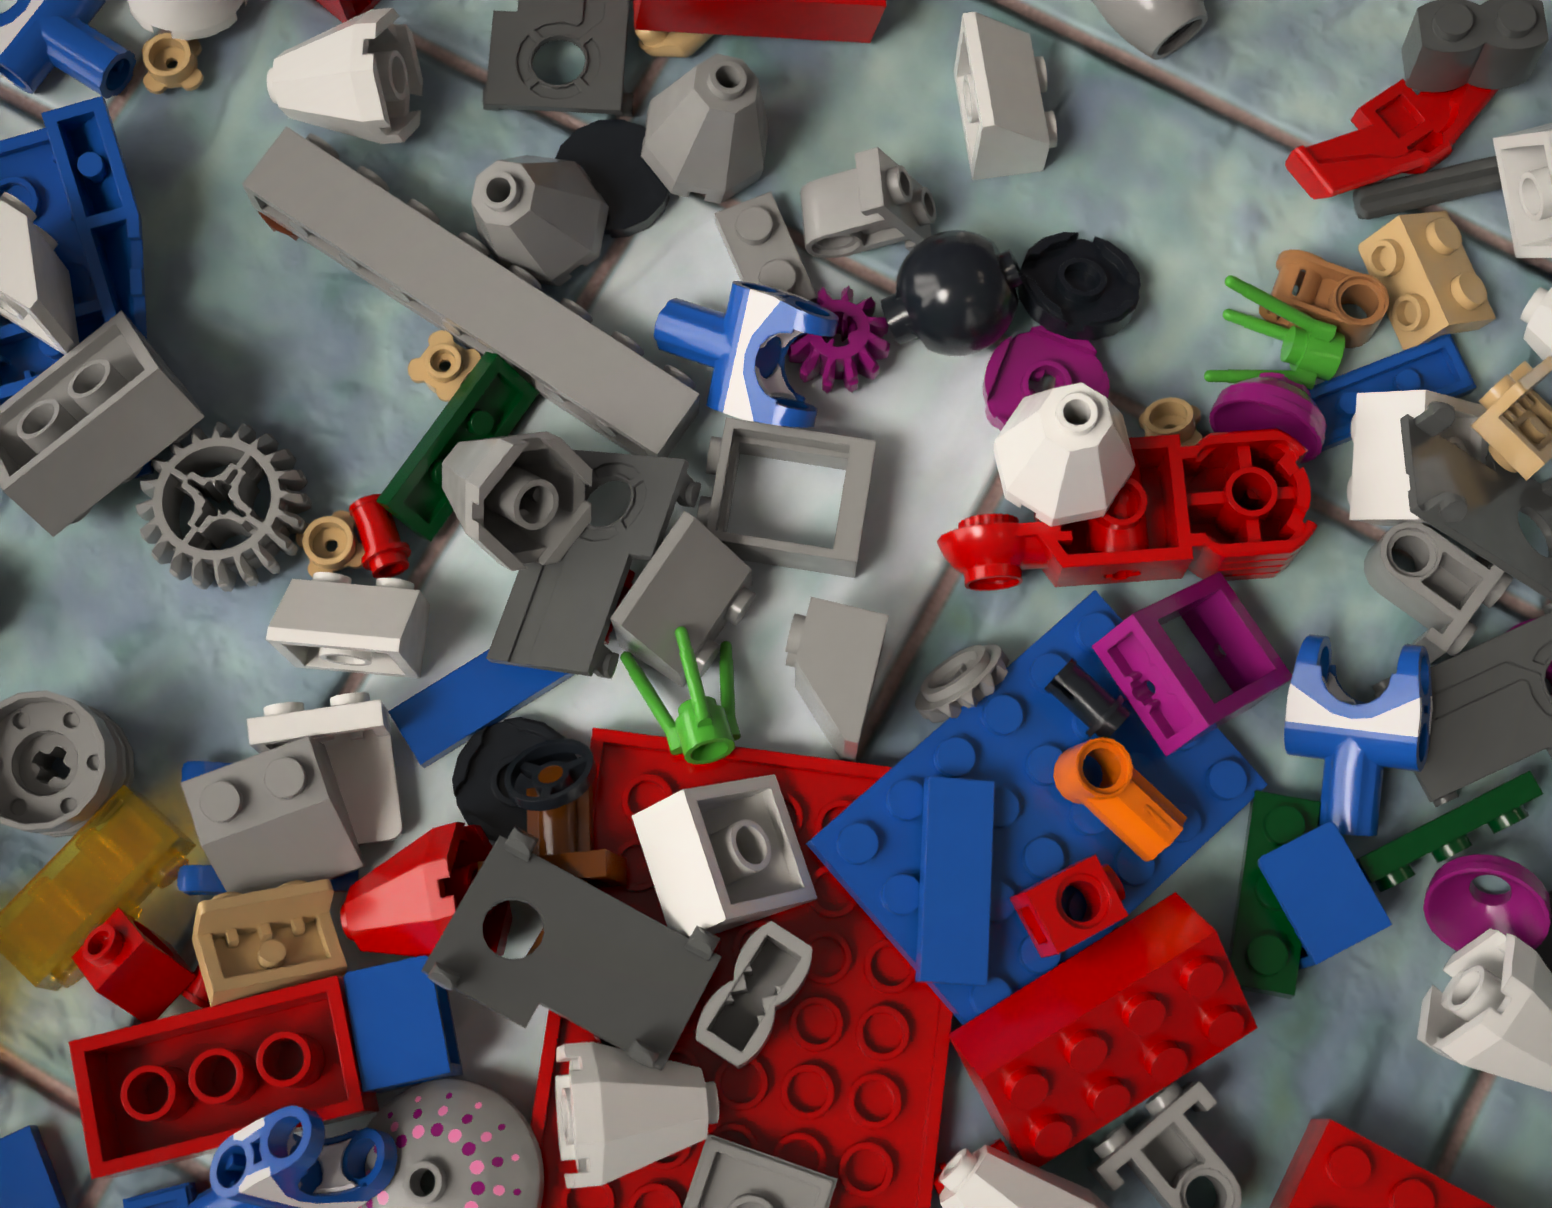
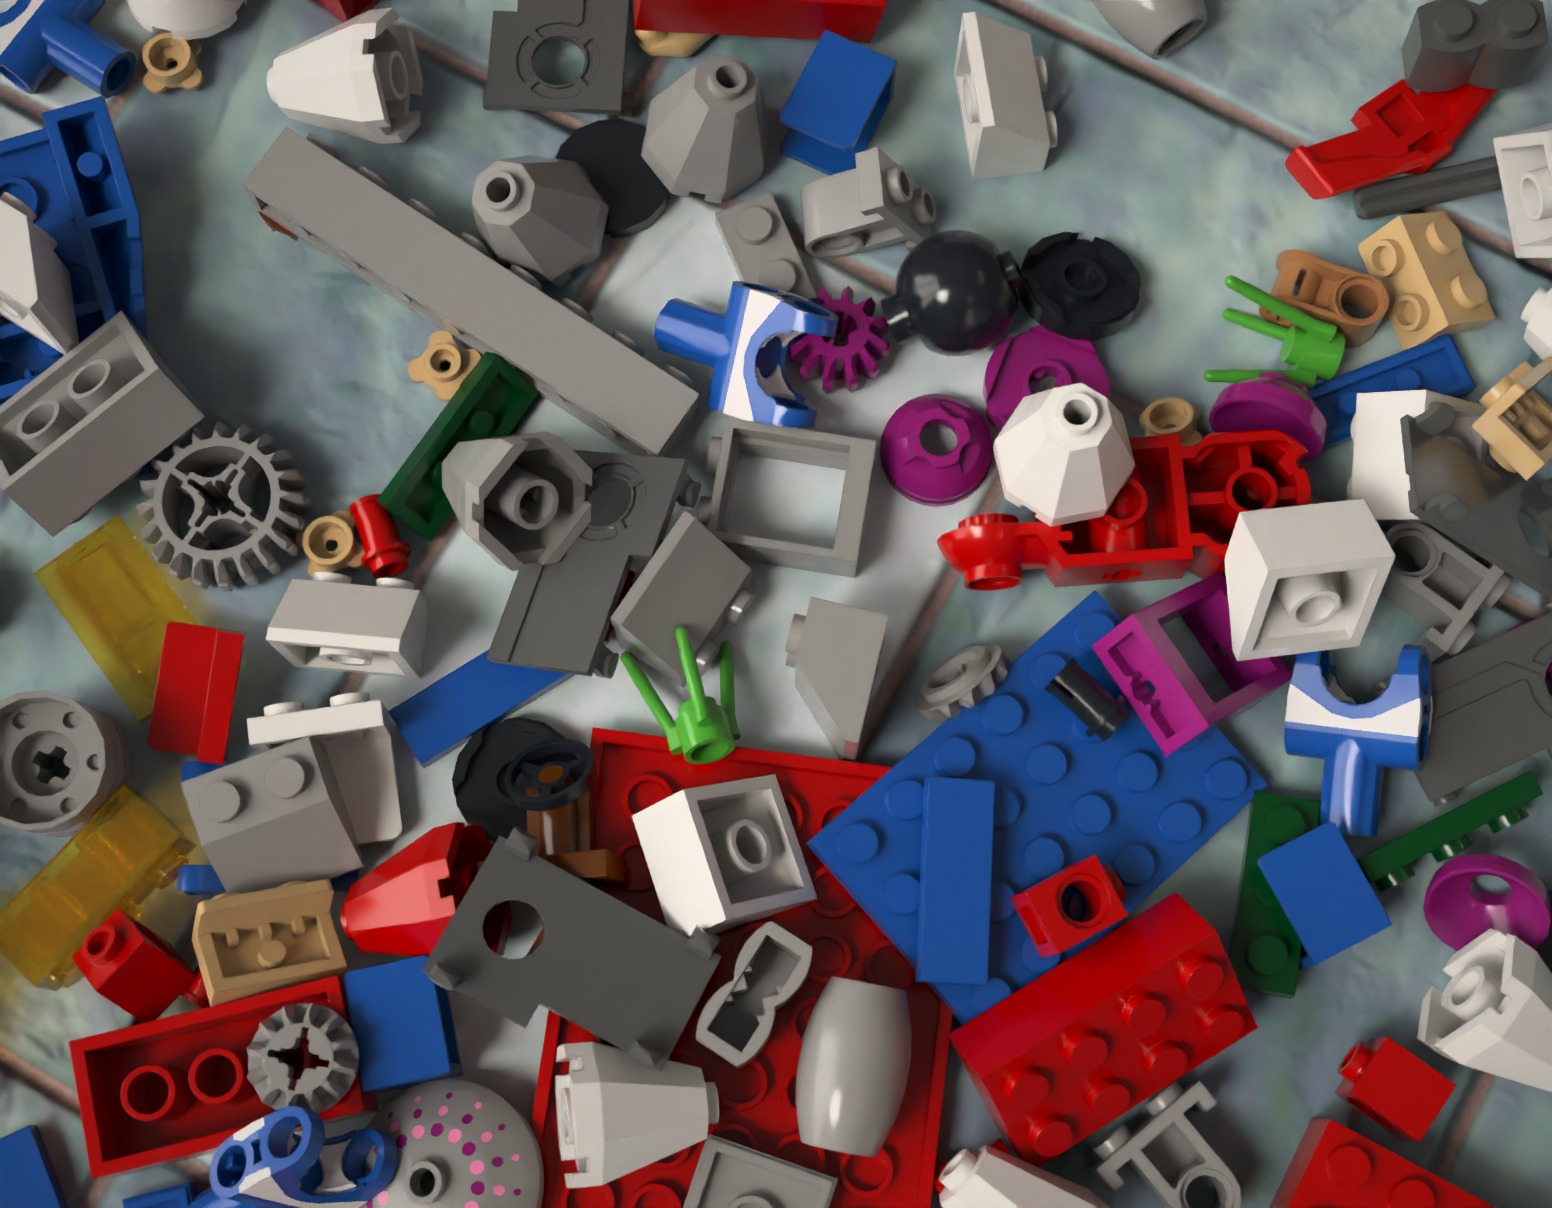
(116, 608): none -> clear yellow piece
(196, 691): none -> red panel
(329, 1038): none -> light grey gear
(837, 104): none -> blue piece
(853, 1066): none -> light grey piece
(929, 477): none -> magenta piece
(1124, 798): orange piece -> none
(1304, 578): none -> white slope
(1393, 1087): none -> red brick

